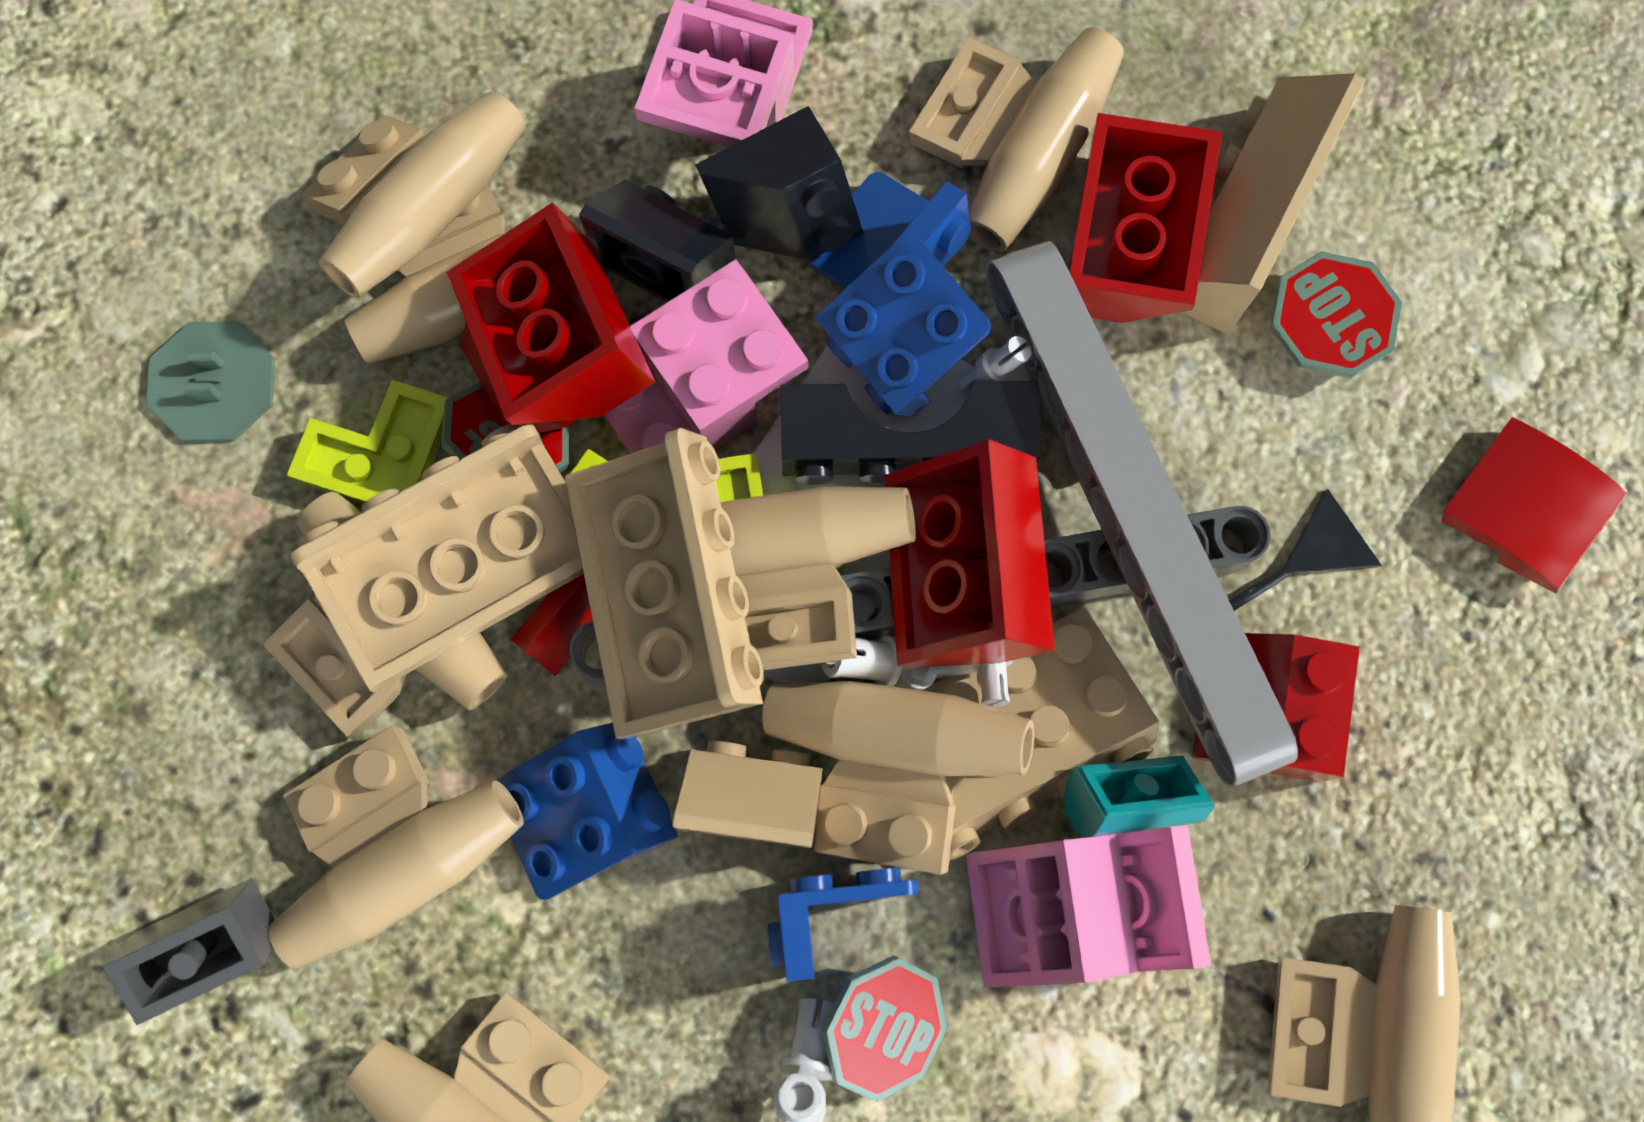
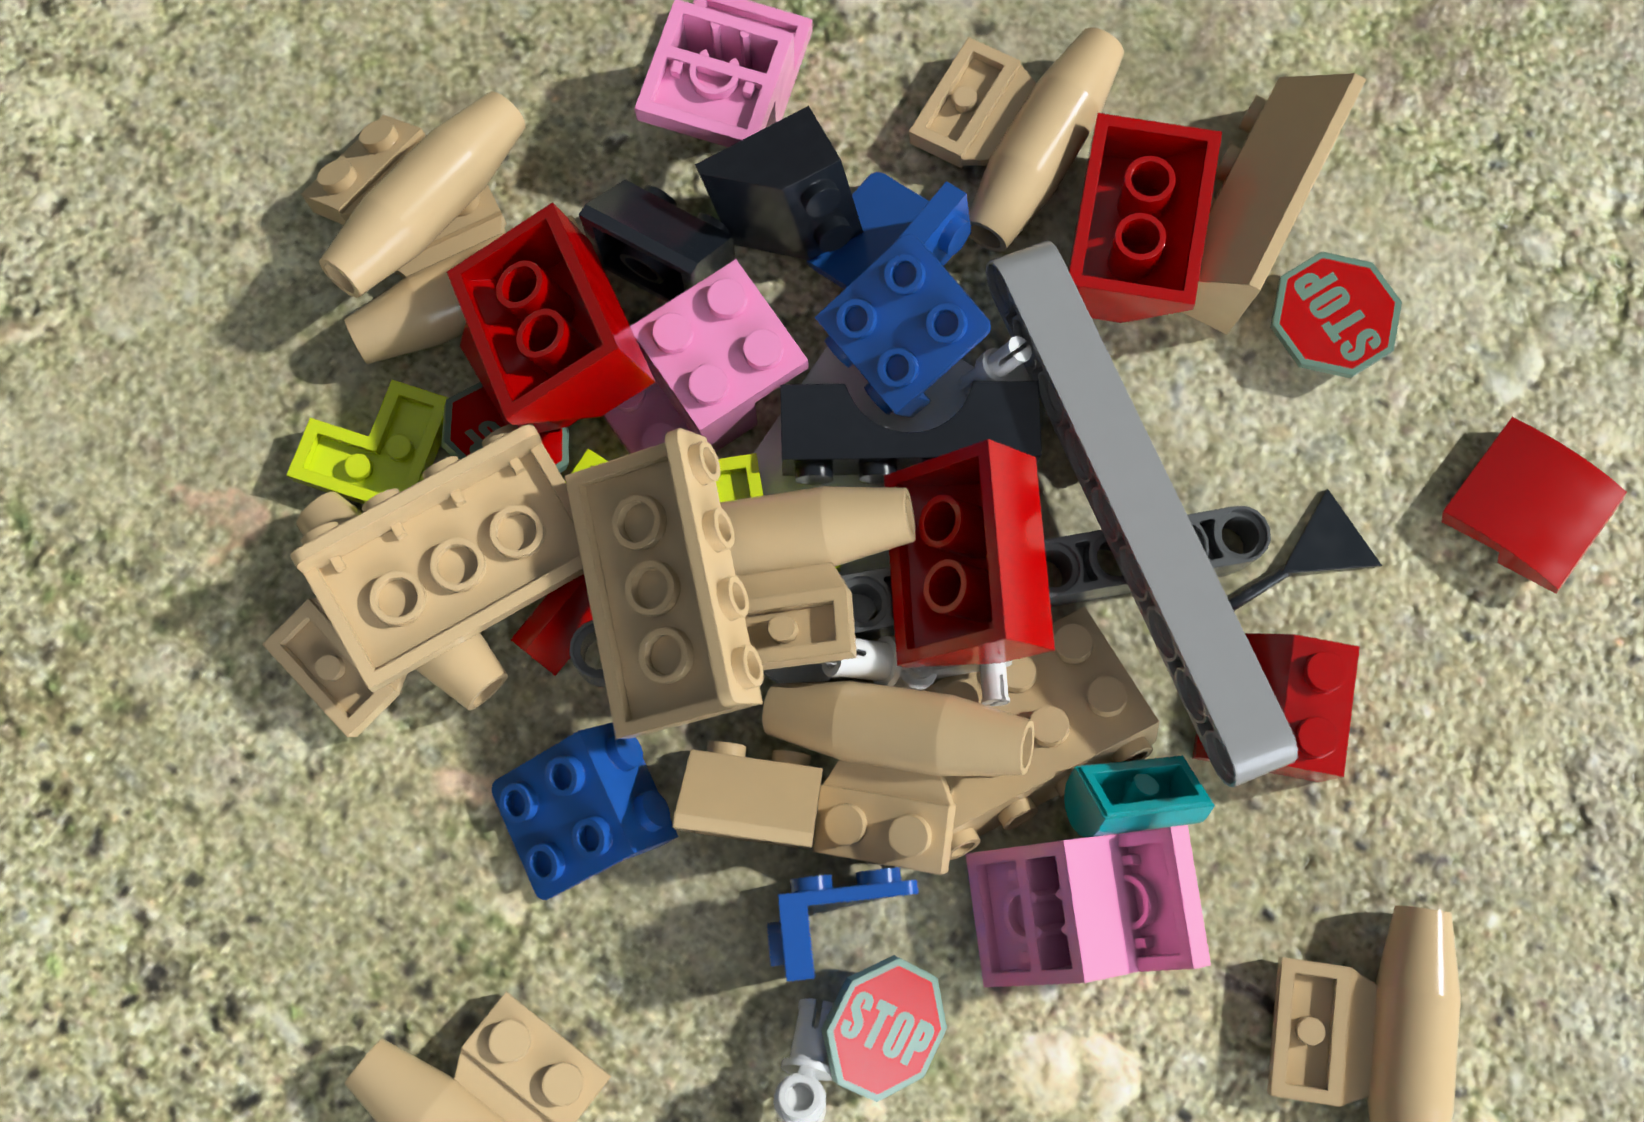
(192, 952): dark grey brick -> none
(210, 382): sand green piece -> none
(383, 845): tan plate -> none

